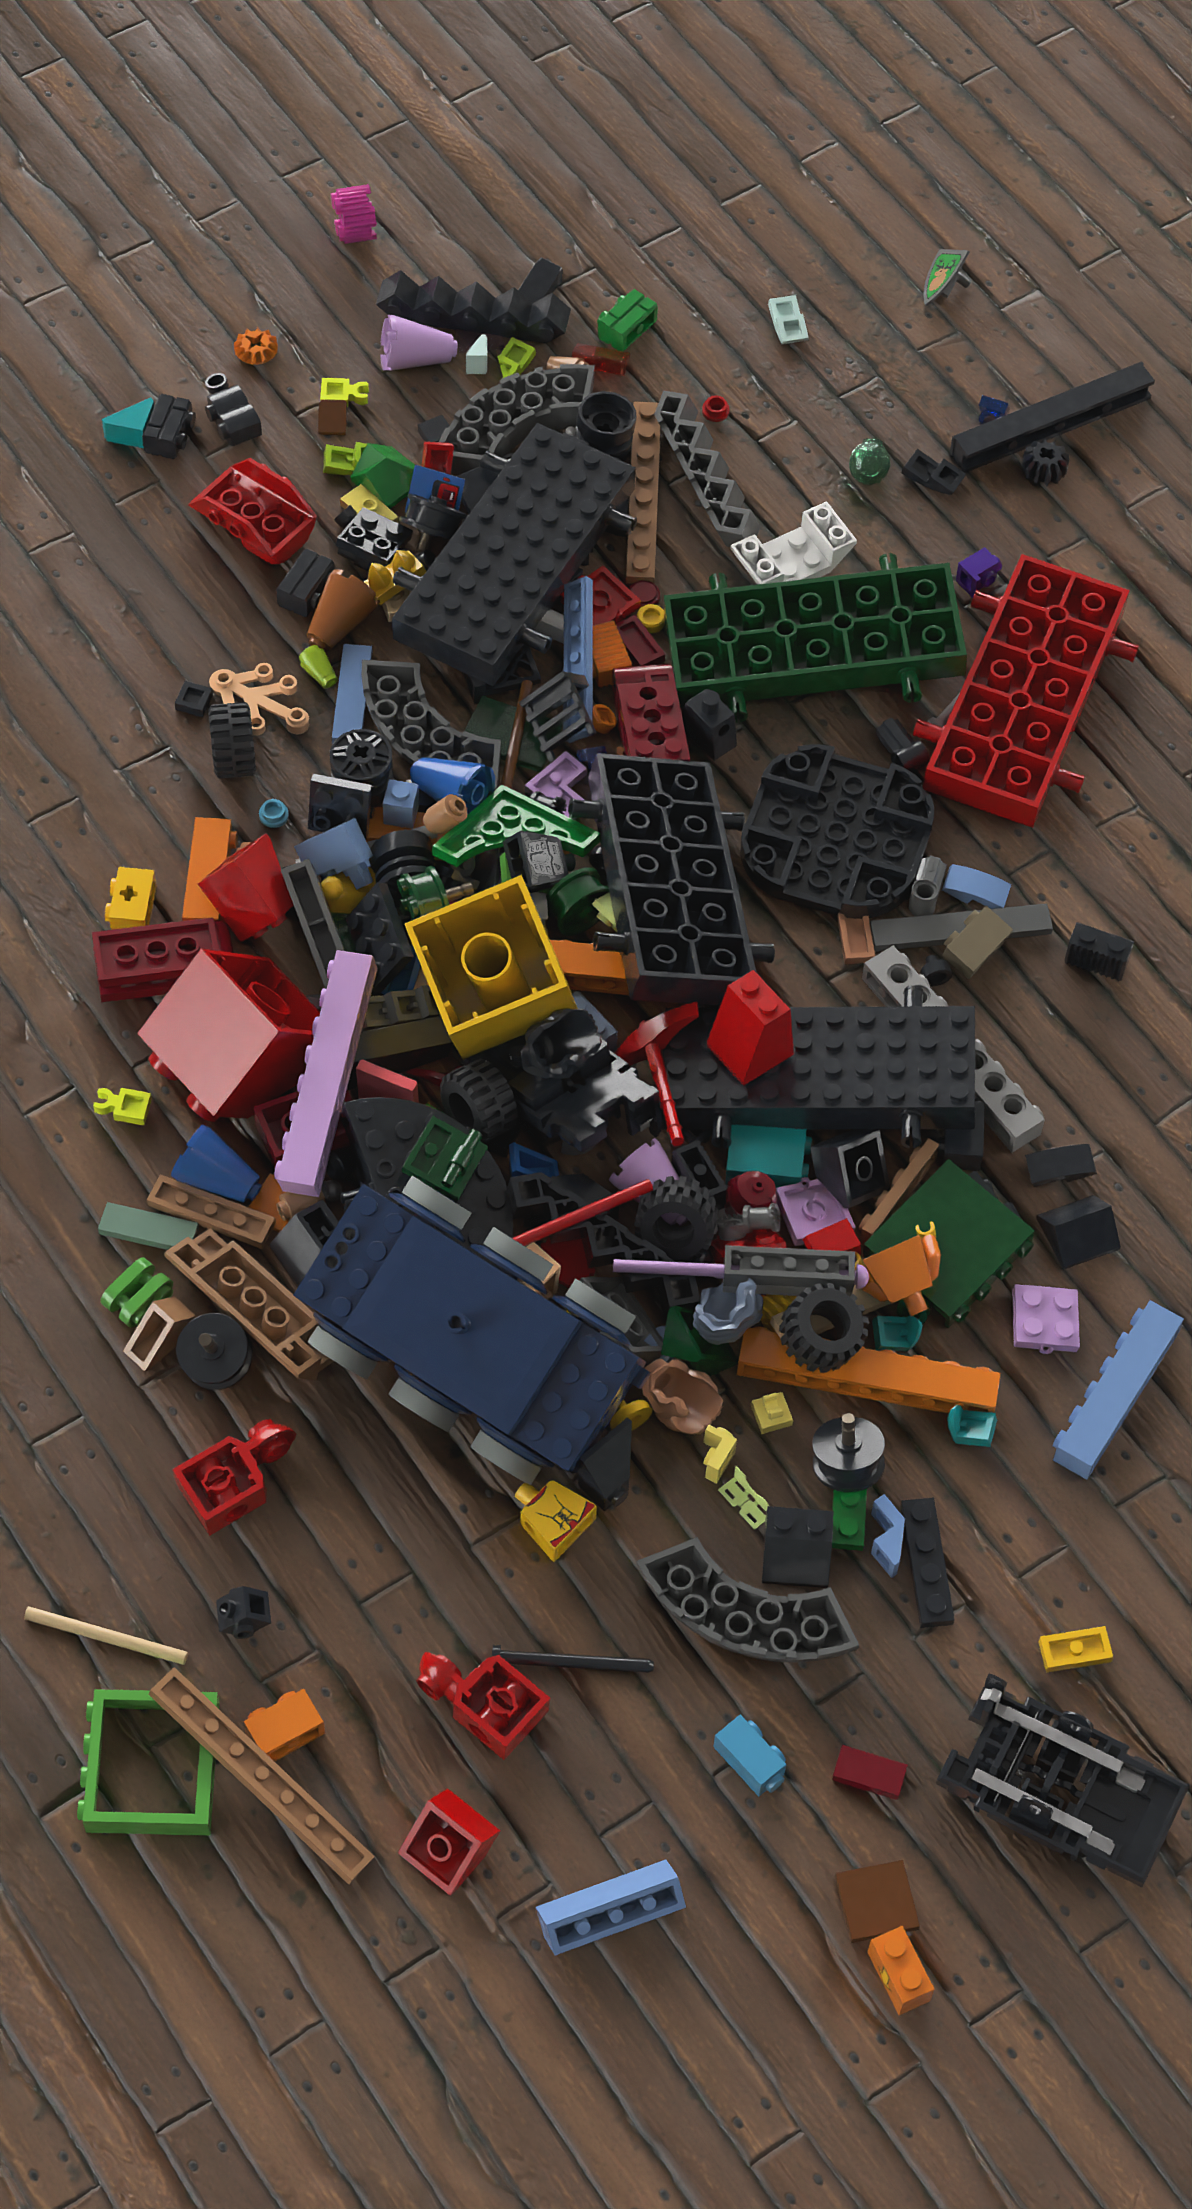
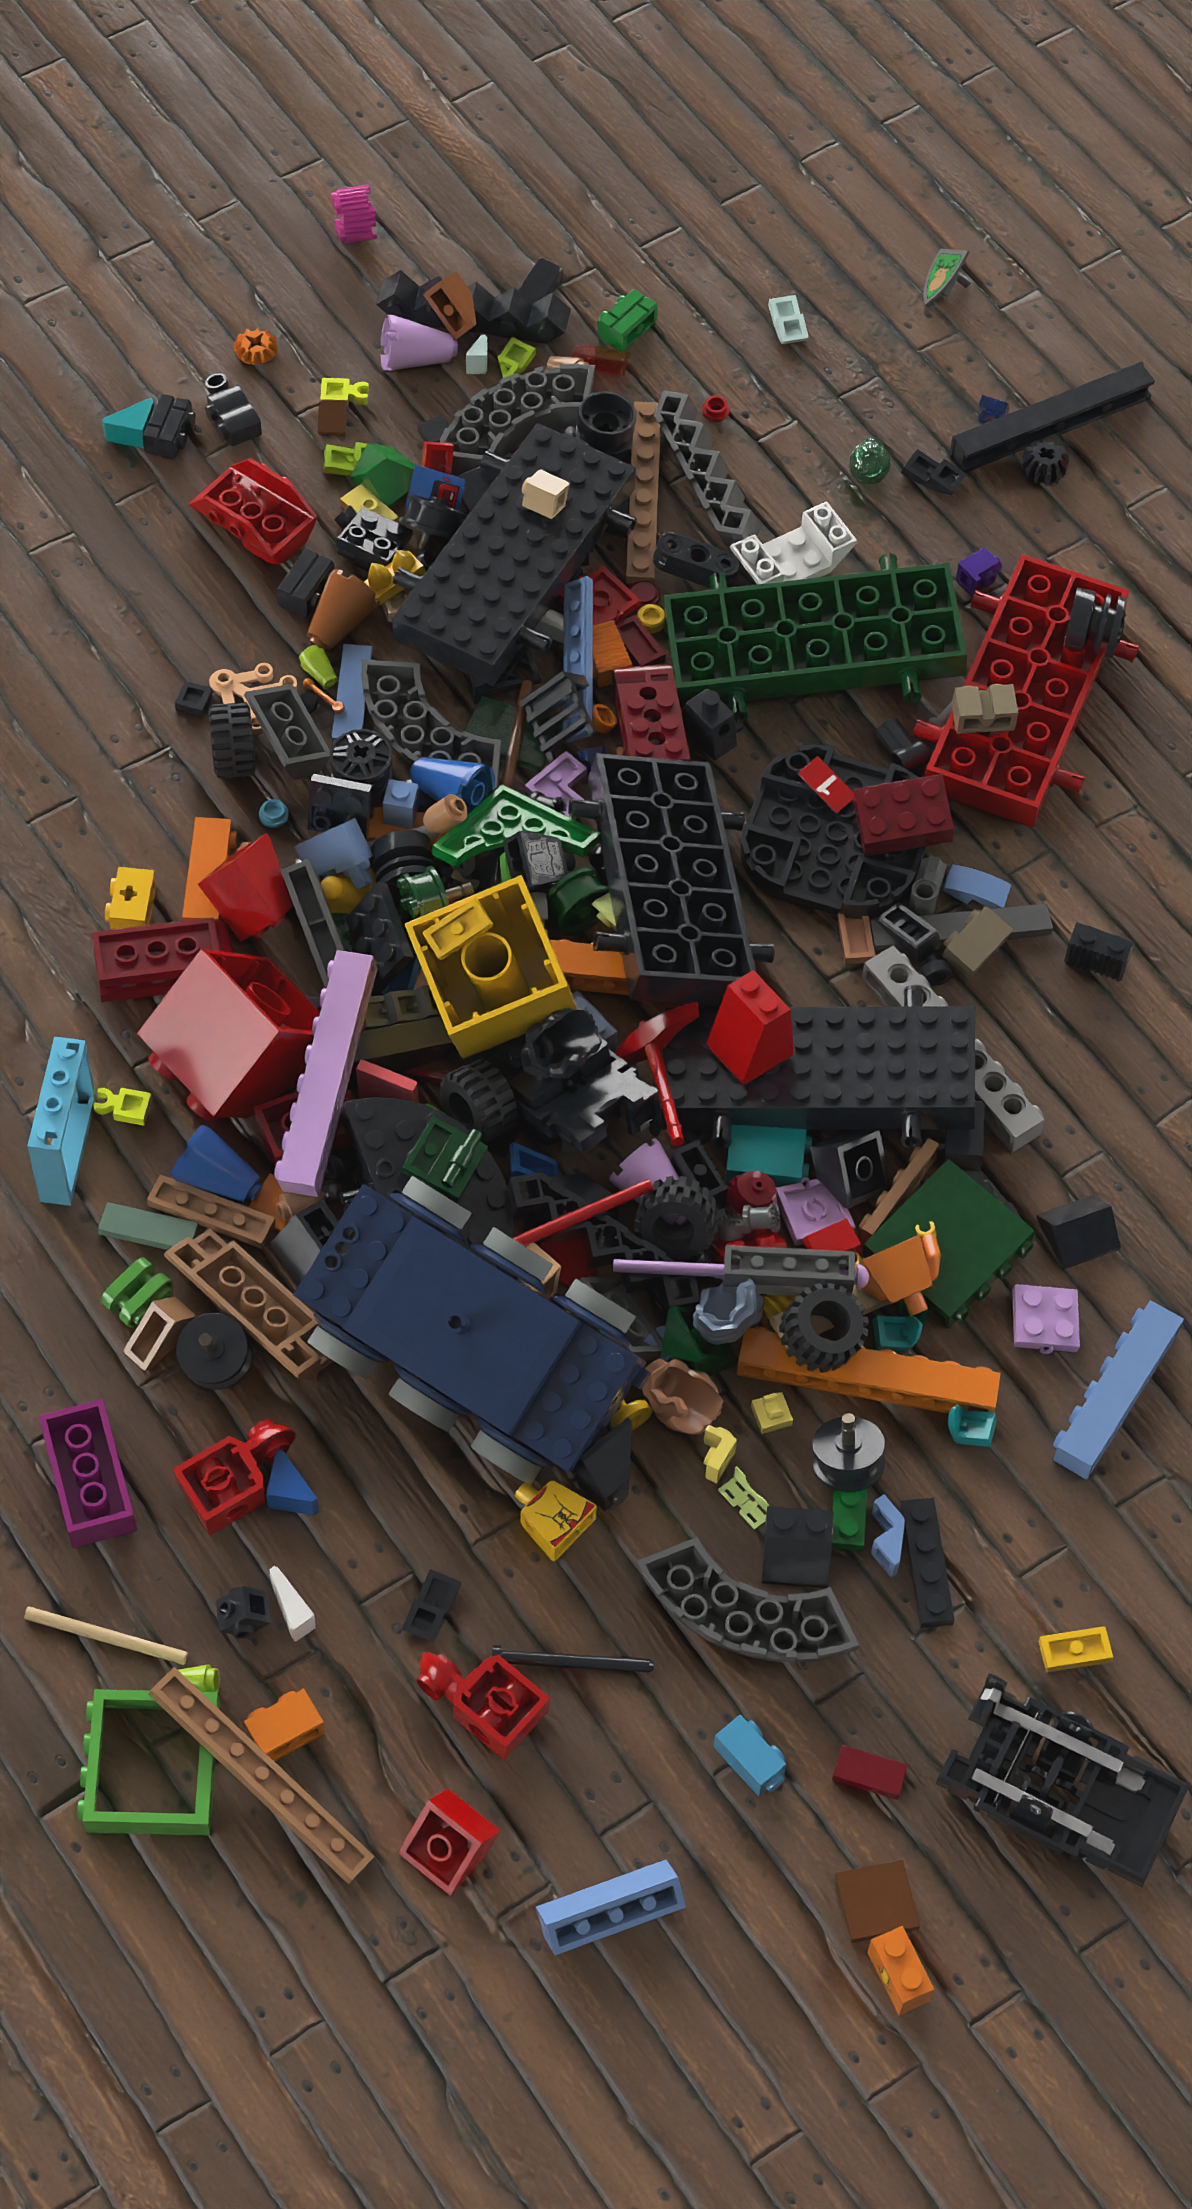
(62, 1119): none -> medium azure window
(87, 1473): none -> magenta brick
(203, 1677): none -> lime cone
(288, 1489): none -> blue slope
(289, 729): none -> dark grey slope
(296, 1613): none -> white slope
(310, 701): none -> black hinge
(337, 707): none -> orange hinge
(432, 1606): none -> black slope
(453, 304): none -> dark orange slope
(458, 929): none -> yellow tile
(545, 494): none -> tan brick
(694, 560): none -> black piece
(827, 784): none -> red sticker
(903, 815): none -> dark red brick
(919, 946): none -> black slope
(984, 709): none -> dark tan brick
(1060, 1163): black slope -> none
(1095, 622): none -> black wheel

